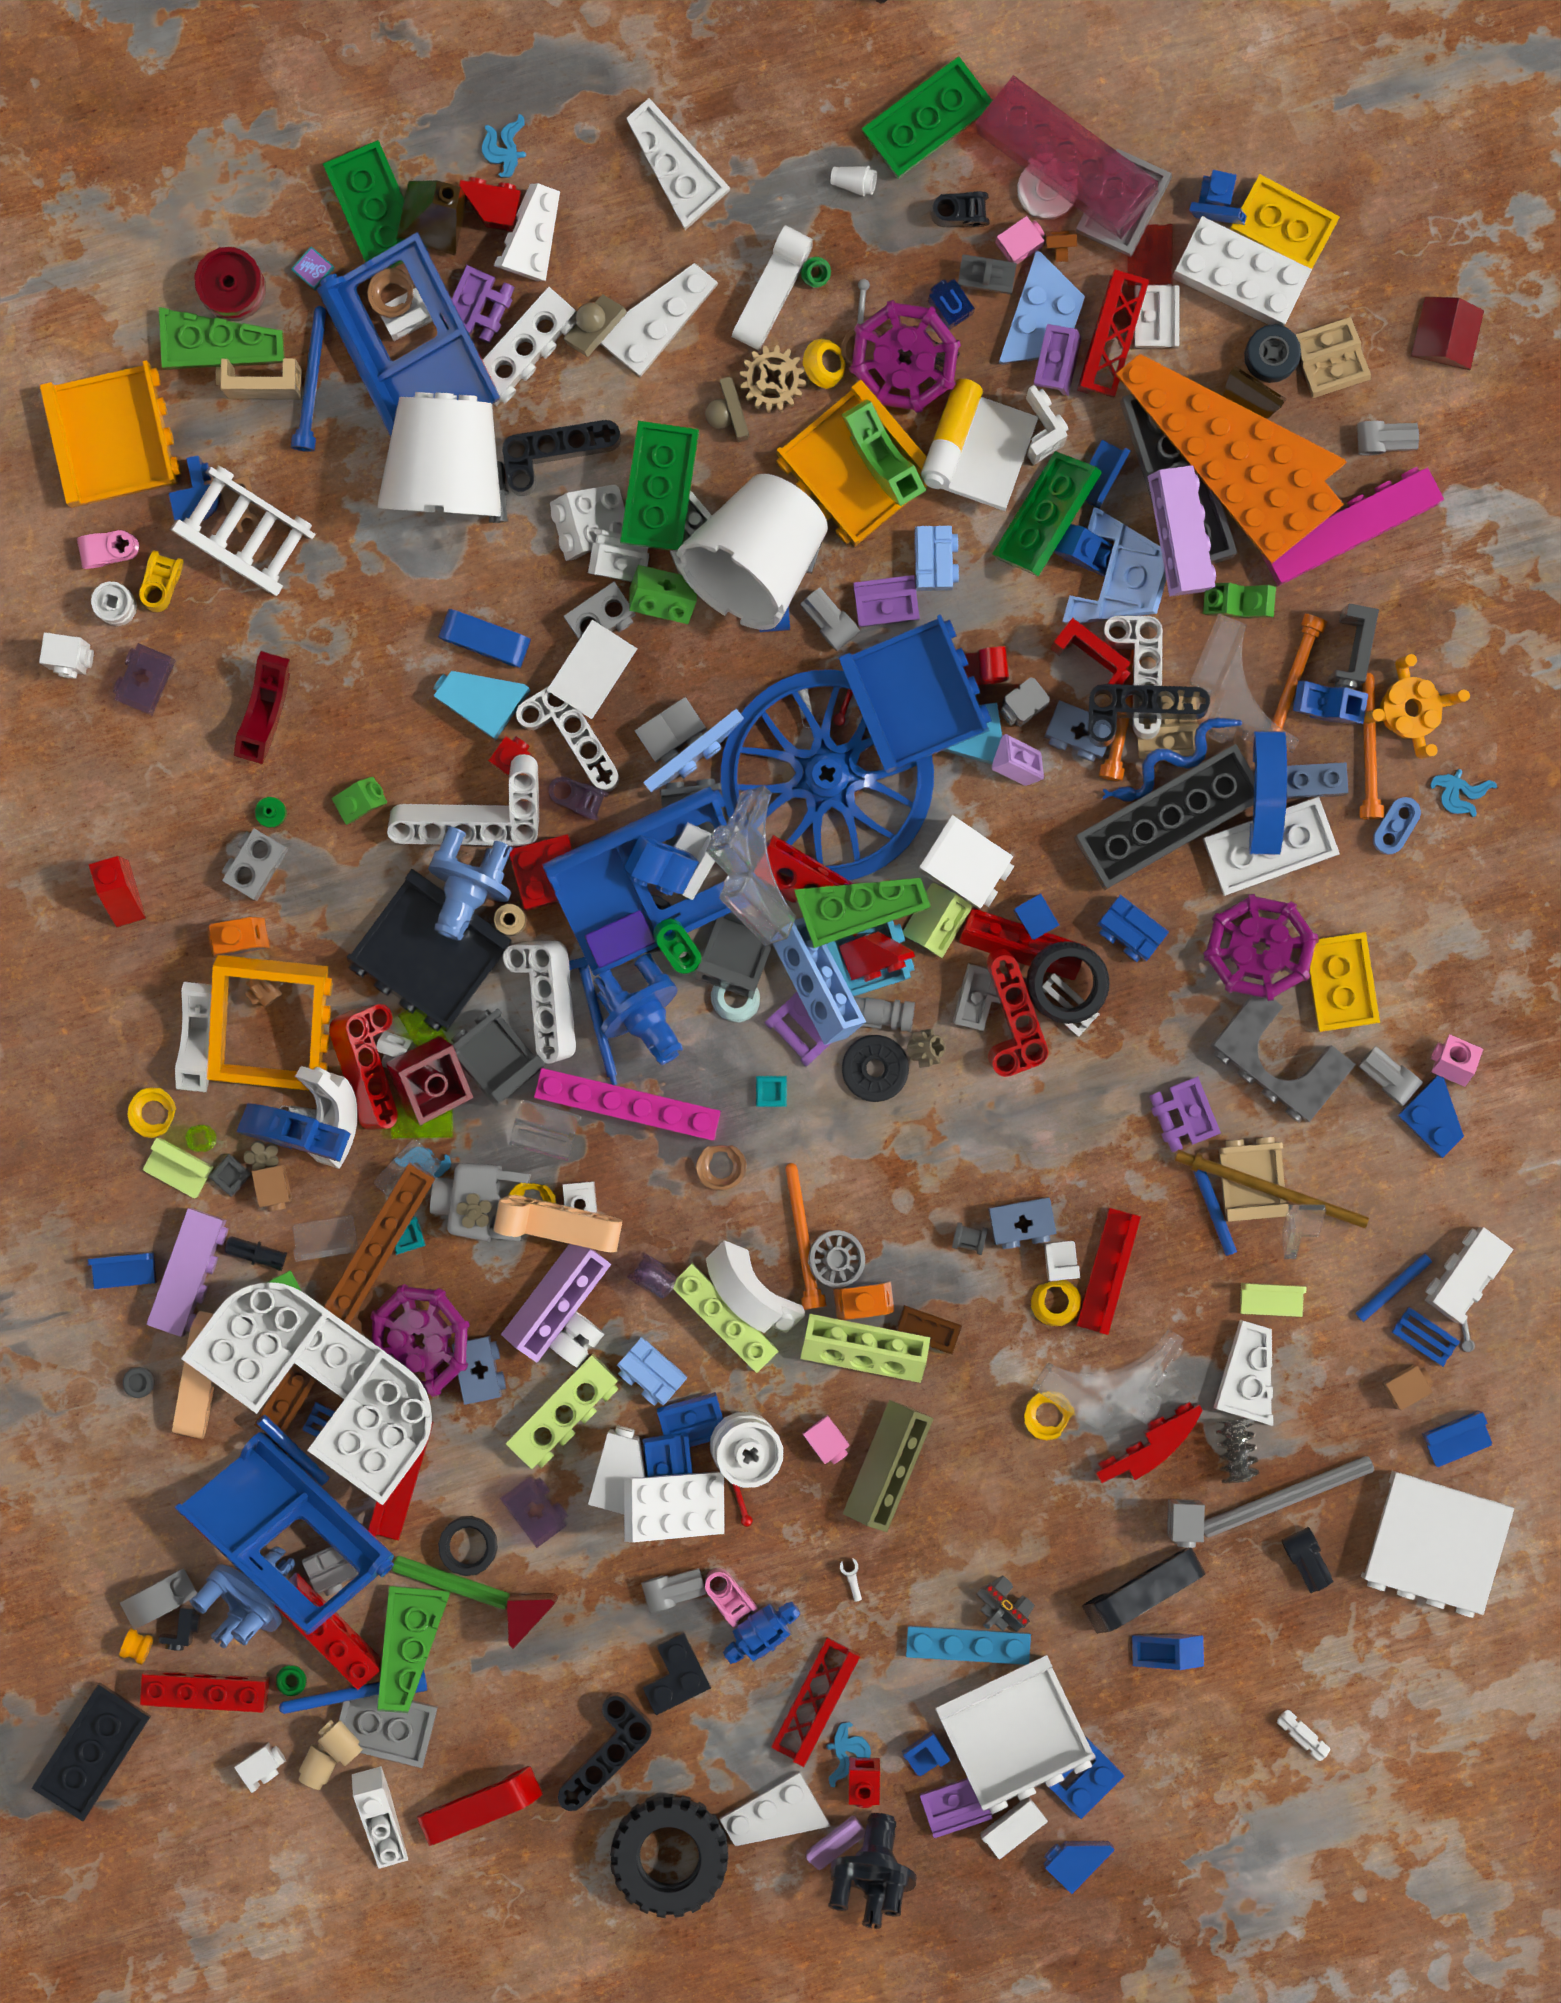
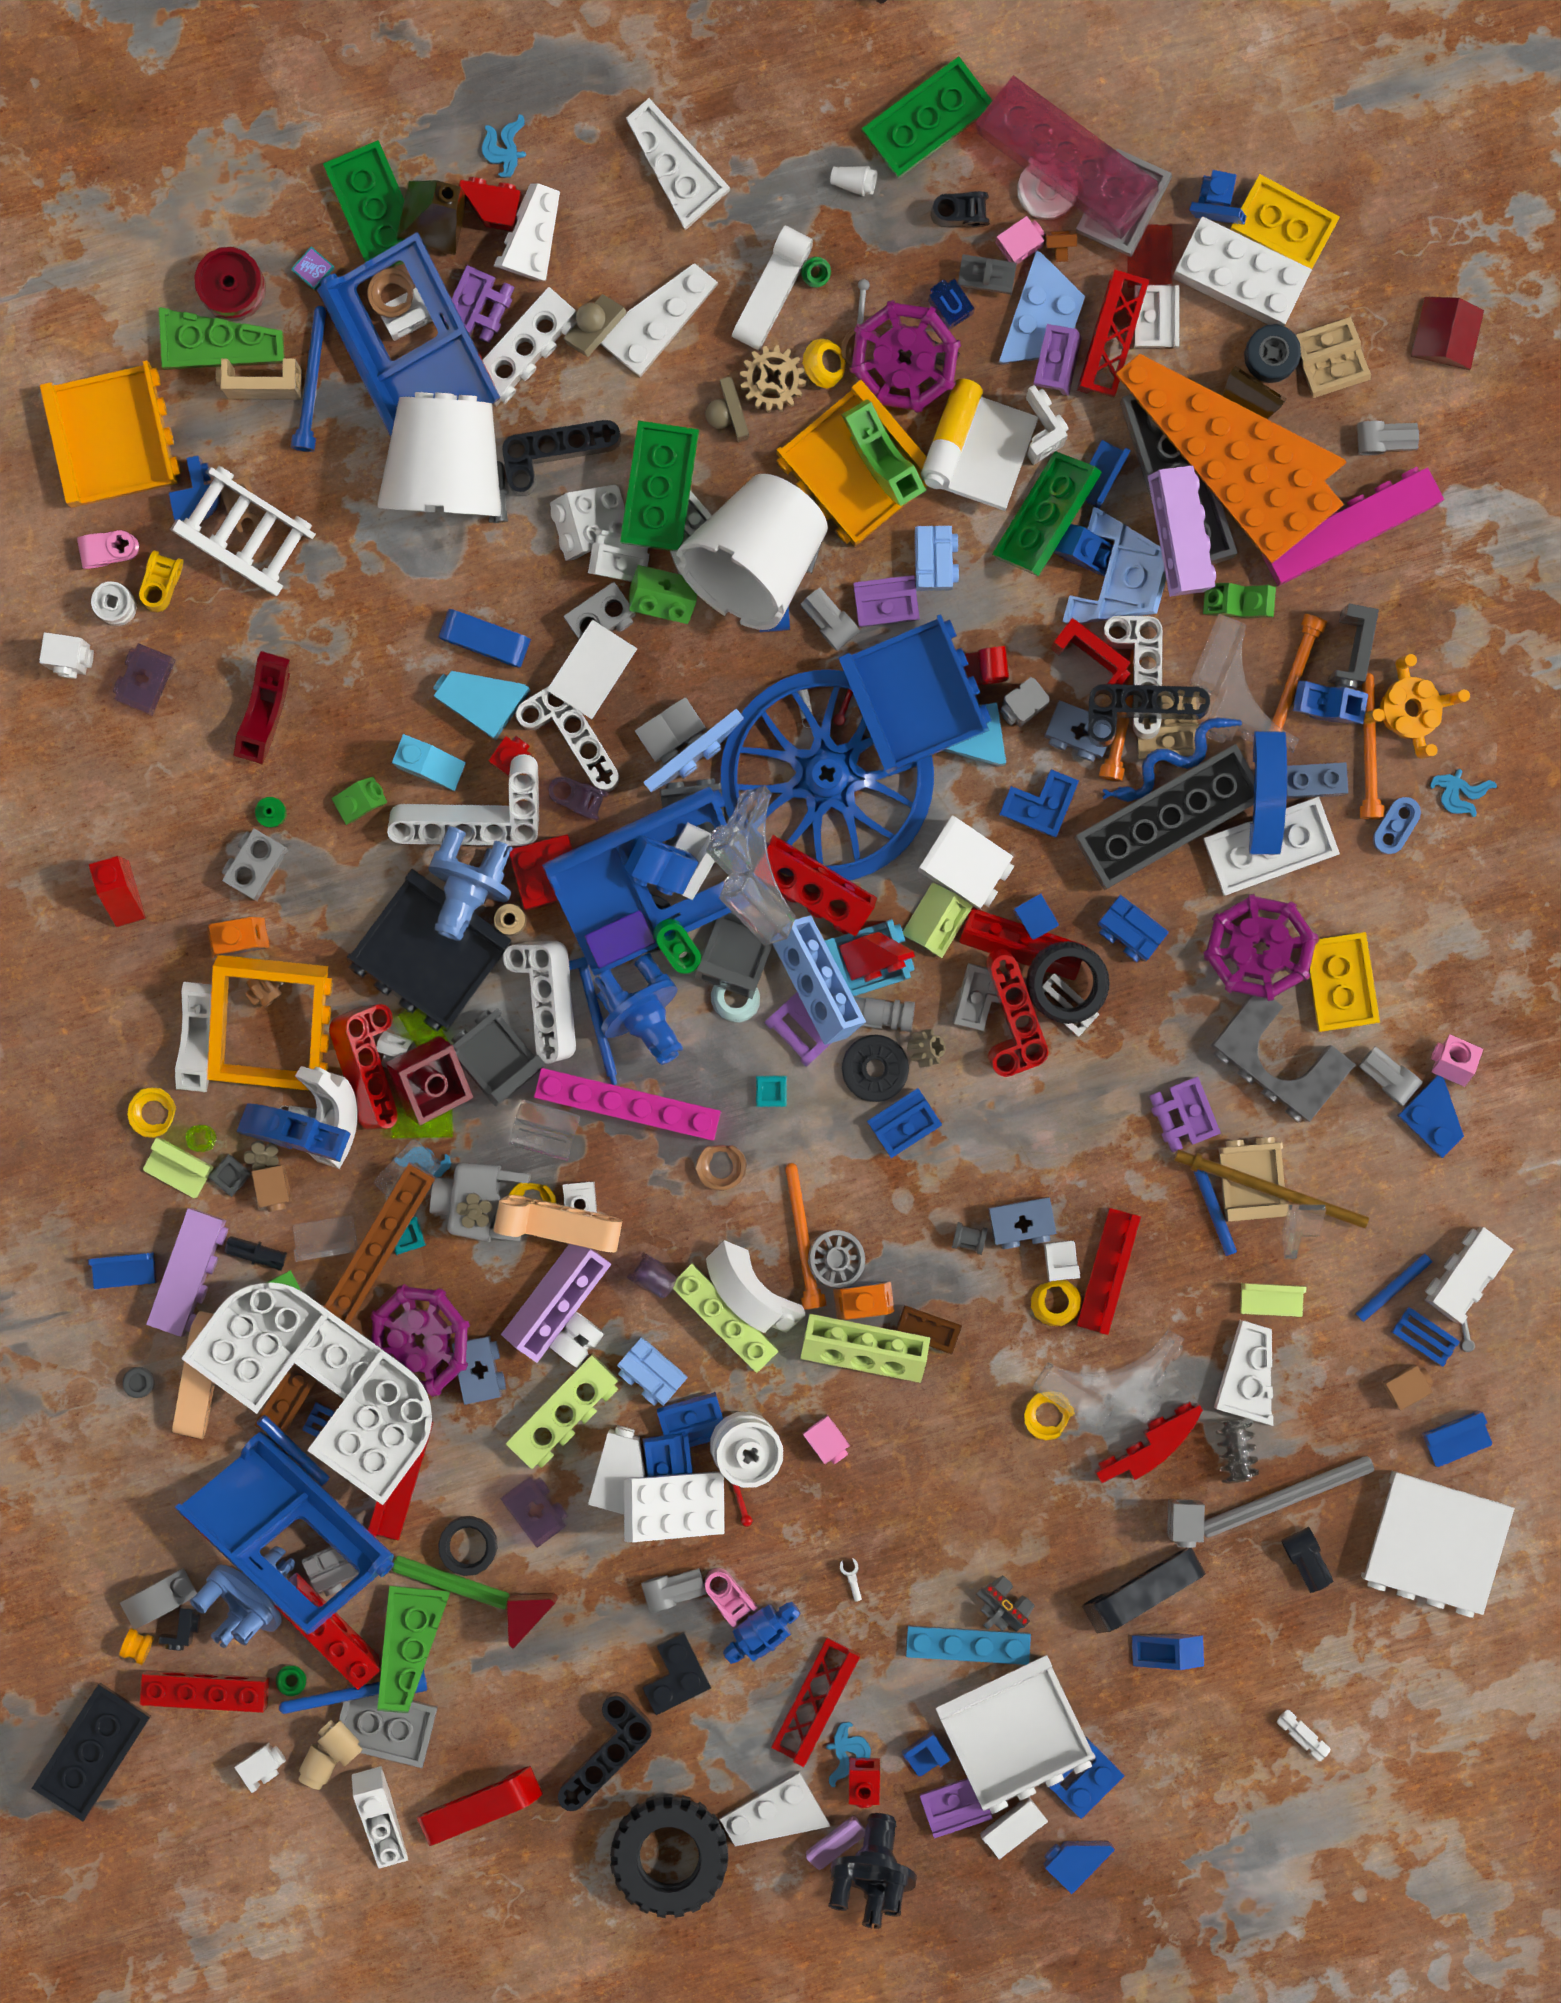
(428, 762): none -> medium azure slope
(853, 908): bright green wing -> none
(886, 1464): olive brick -> none
(904, 1123): none -> blue plate
(1018, 761): lavender slope -> none
(1041, 812): none -> blue plate

